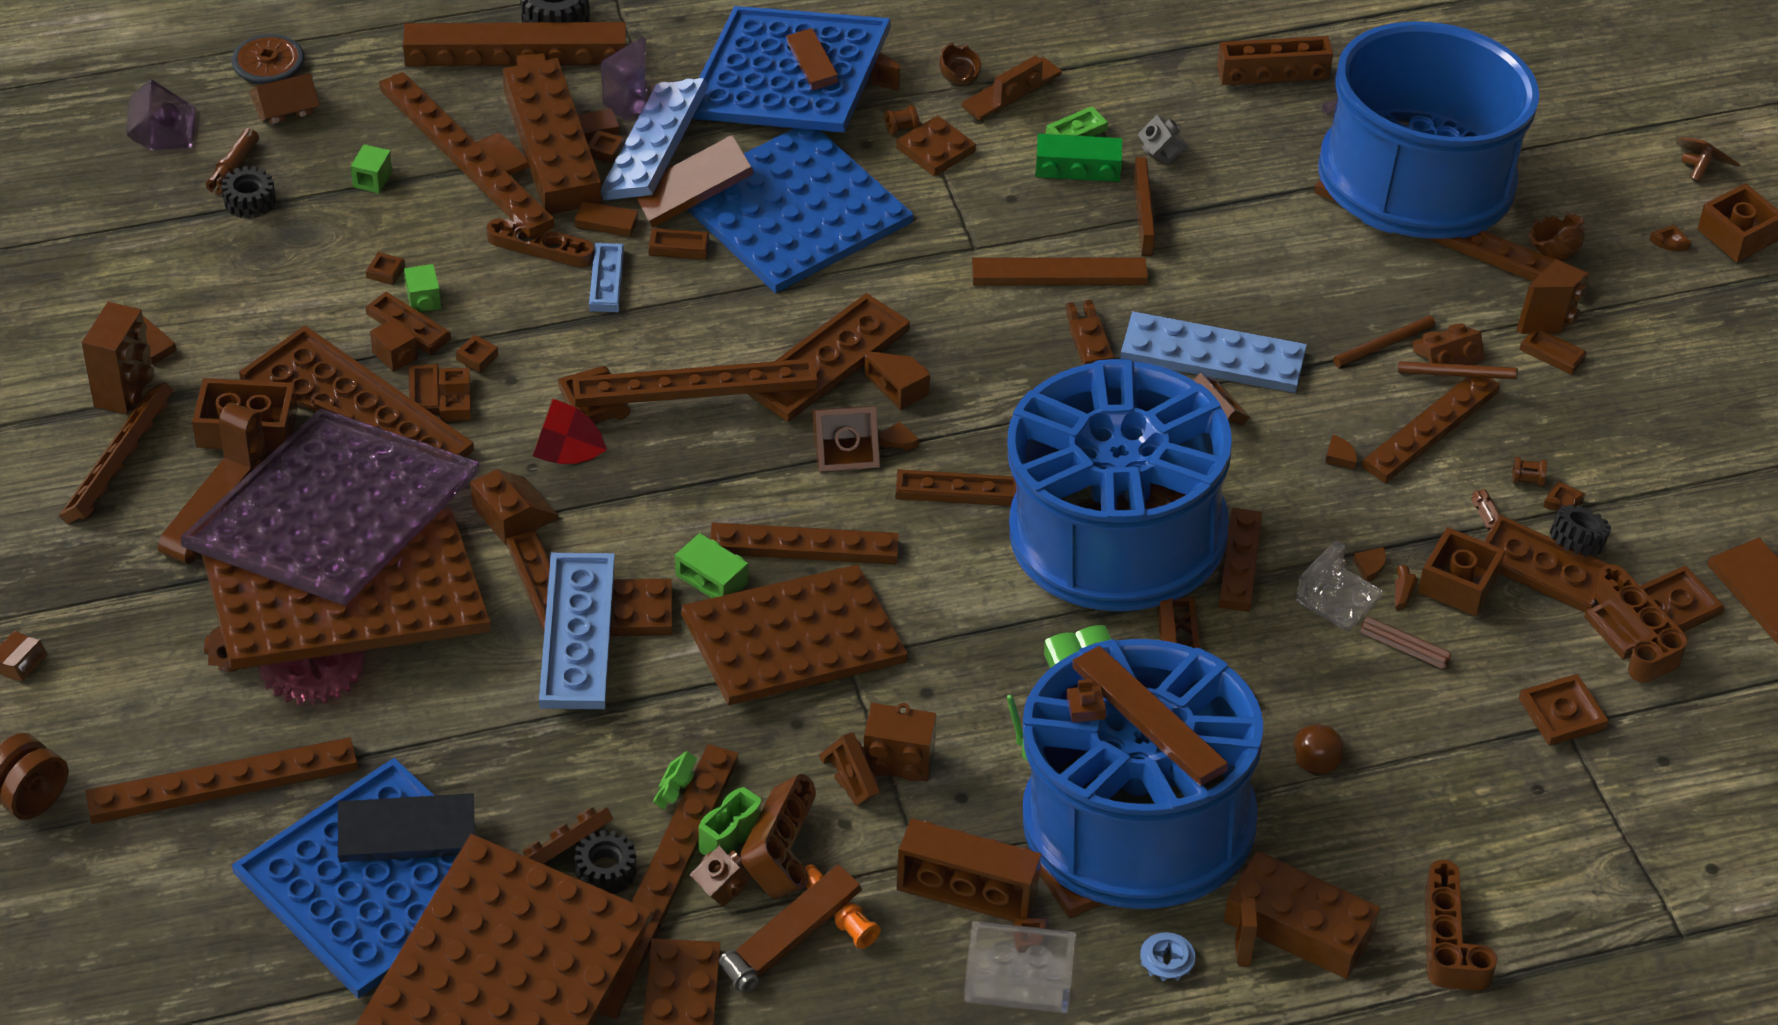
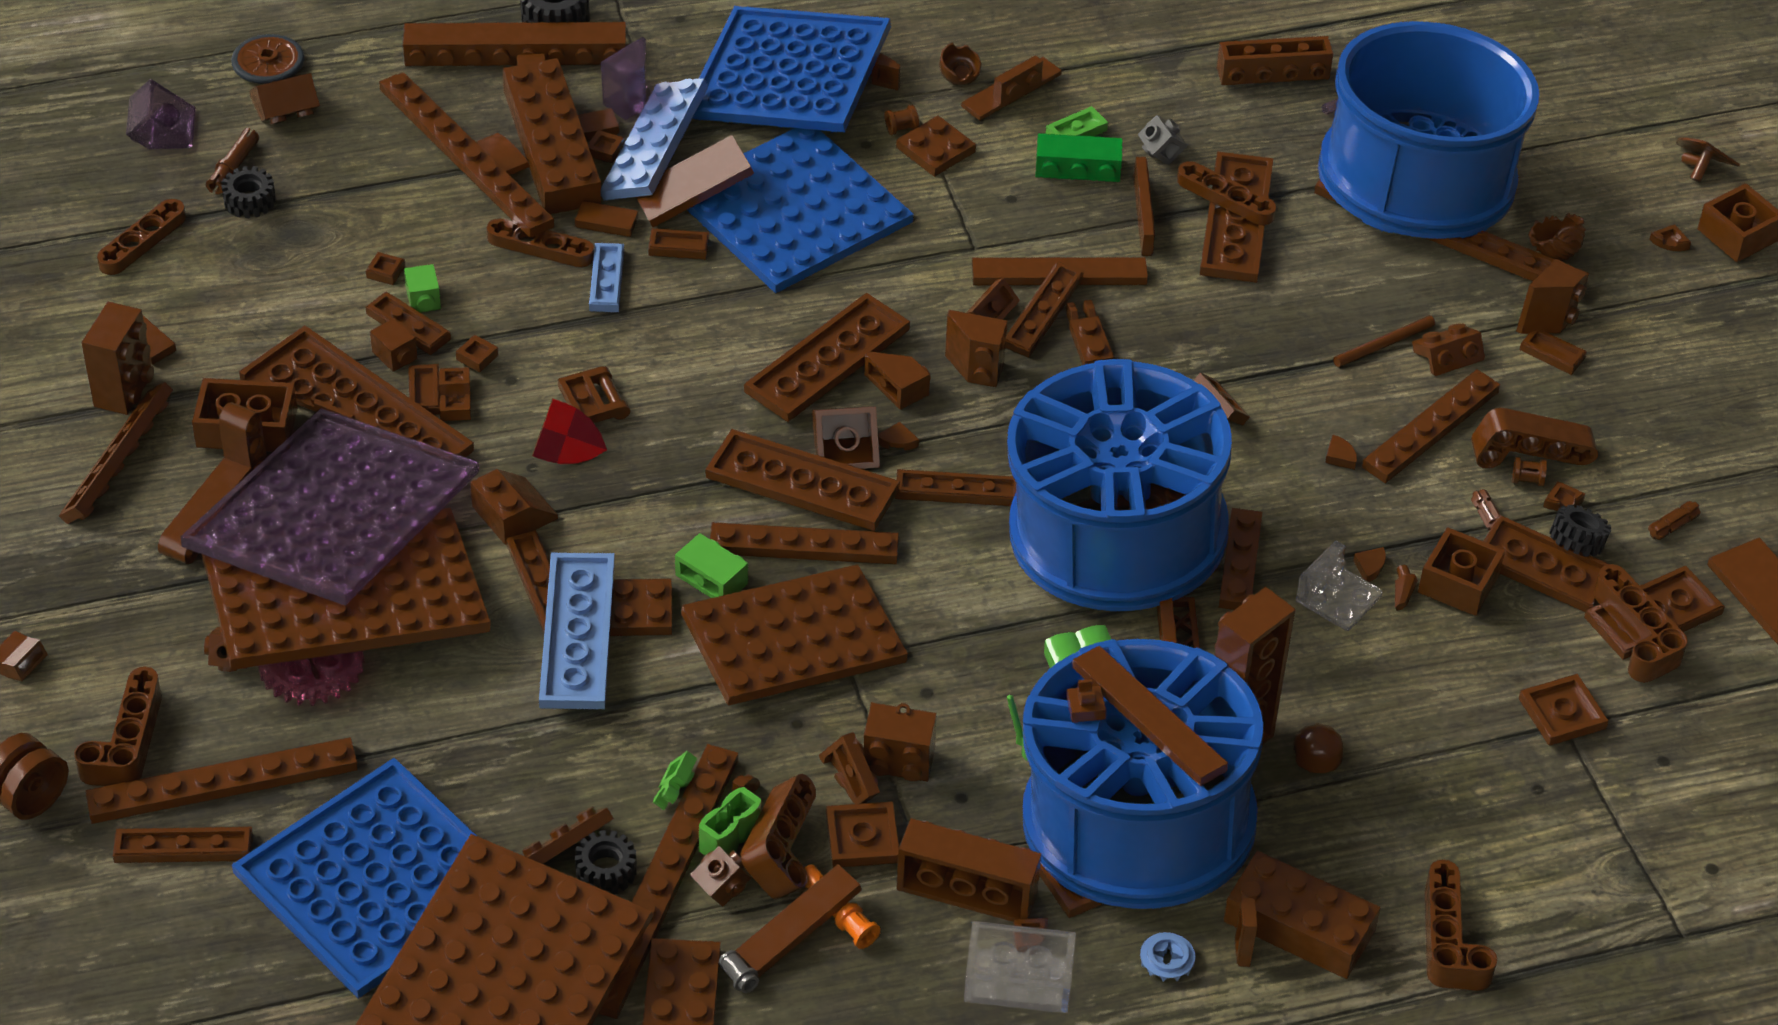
(117, 257): none -> reddish brown beam
(126, 754): none -> reddish brown beam
(182, 844): none -> reddish brown tile
(371, 168): bright green brick -> none
(404, 827): black tile -> none
(694, 382): reddish brown plate -> none
(747, 781): none -> reddish brown tile
(803, 479): none -> reddish brown plate
(812, 59): reddish brown tile -> none
(862, 834): none -> reddish brown plate
(976, 346): none -> reddish brown slope
(996, 301): none -> reddish brown plate
(1043, 309): none -> reddish brown tile
(1214, 352): medium blue plate -> none
(1230, 241): none -> reddish brown plate
(1254, 208): none -> reddish brown beam
(1256, 646): none -> reddish brown brick
(1405, 642): reddish brown axle -> none
(1458, 370): reddish brown bar -> none
(1532, 435): none -> reddish brown beam
(1674, 520): none -> reddish brown axle

